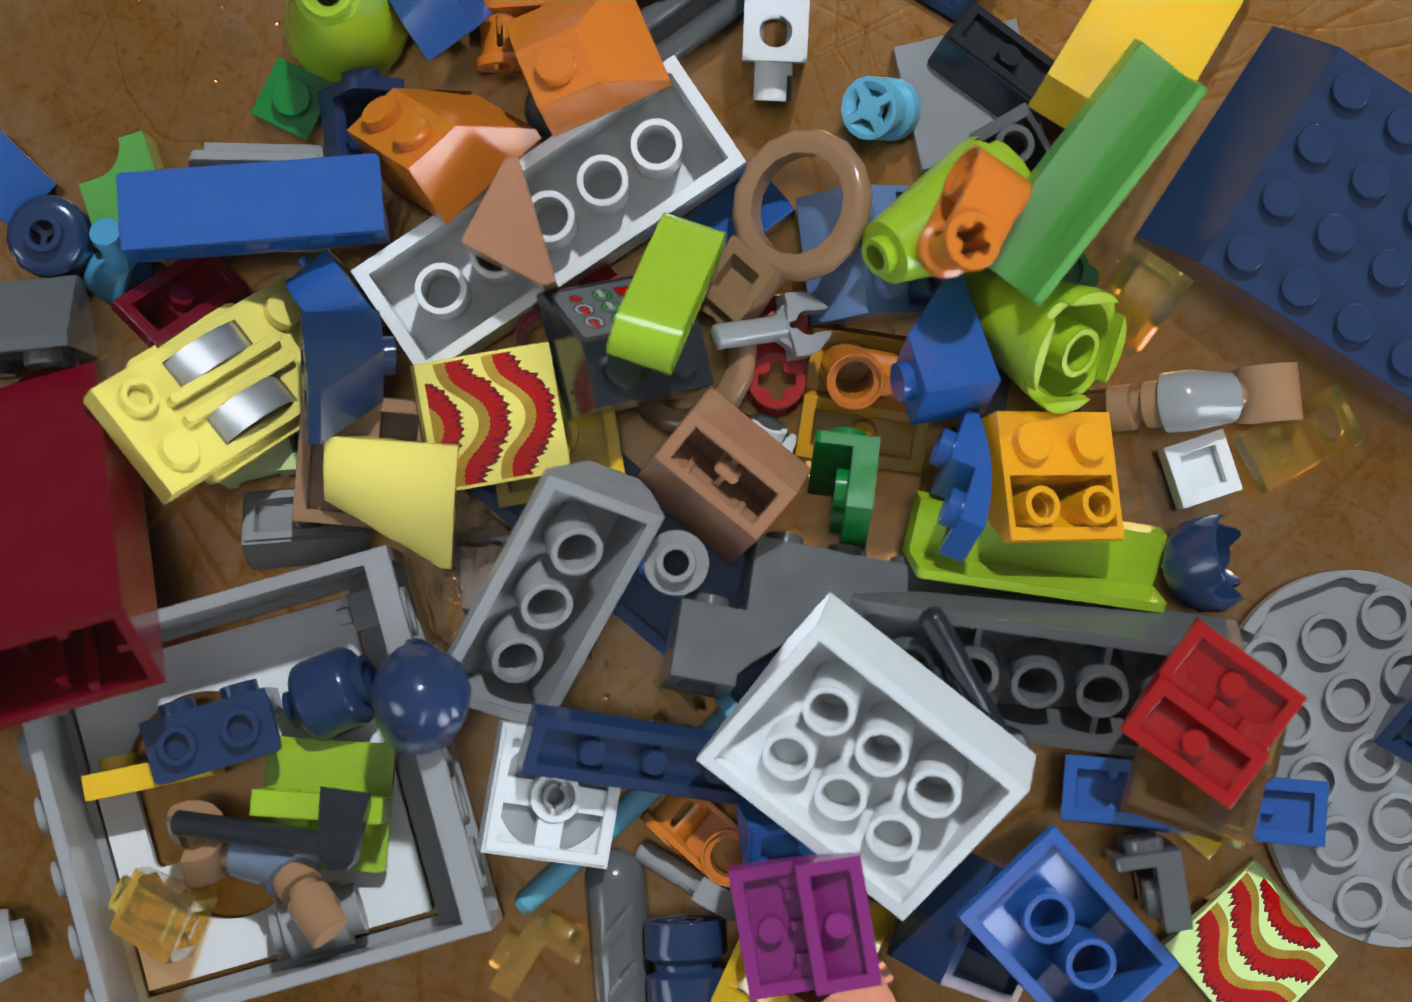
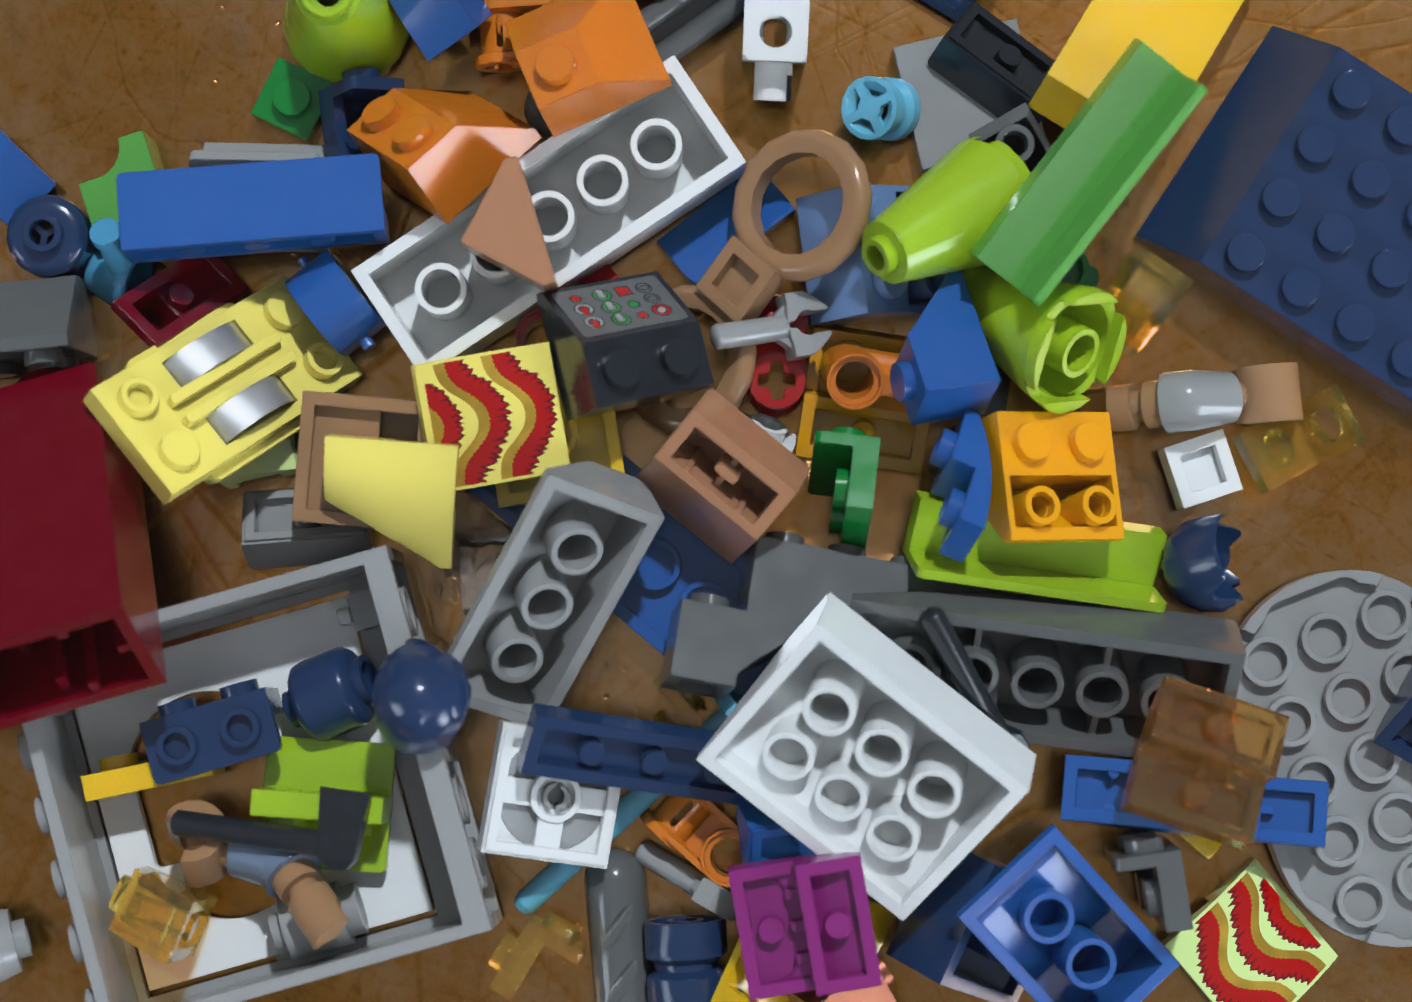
(342, 368): dark blue slope -> none
(666, 293): lime beam -> none
(684, 583): light grey brick -> none
(972, 215): orange piece -> none
(1212, 713): red slope -> none

